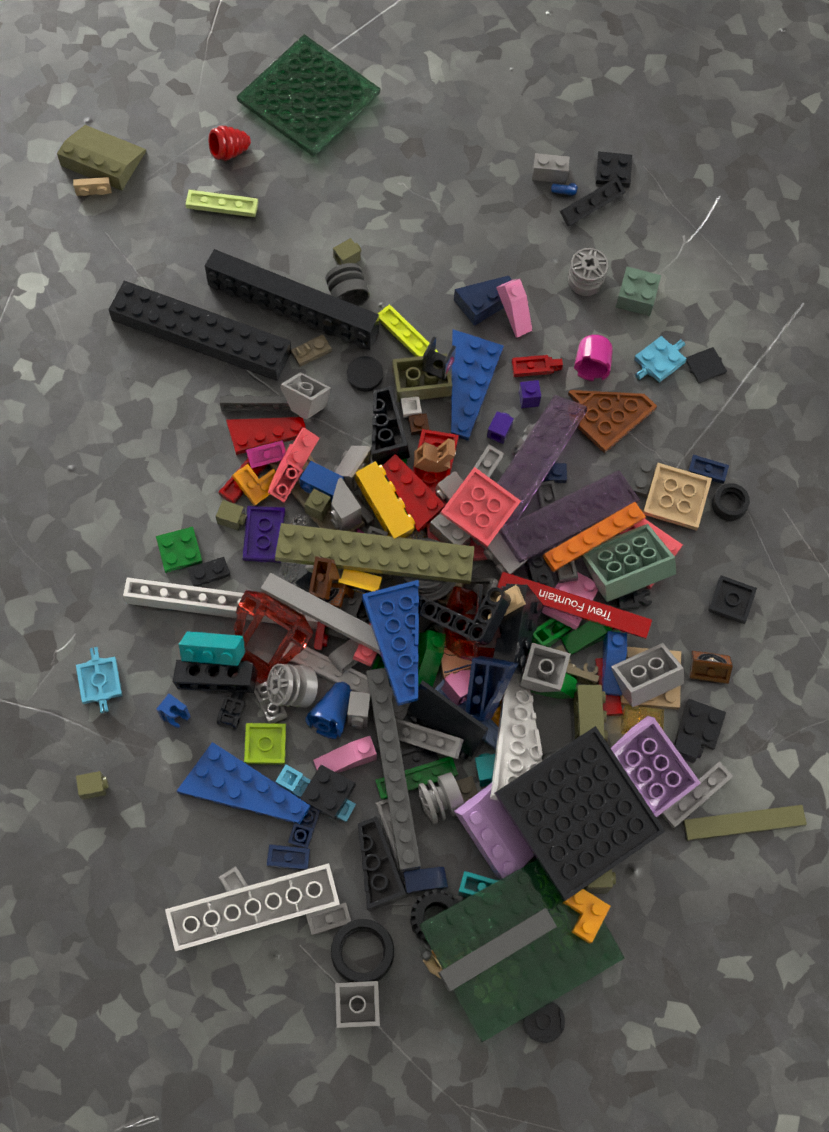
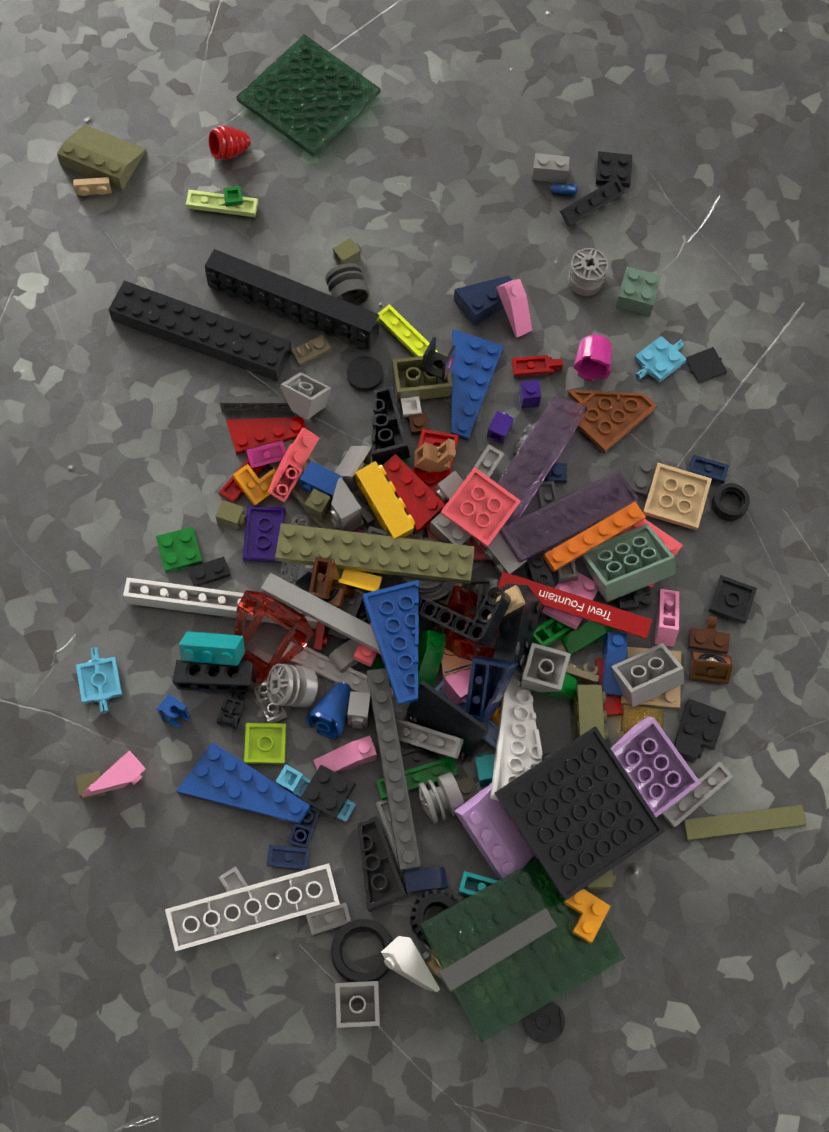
(120, 774): none -> bright pink slope
(233, 196): none -> green plate
(406, 960): none -> white slope
(667, 618): none -> bright pink slope
(709, 639): none -> reddish brown plate

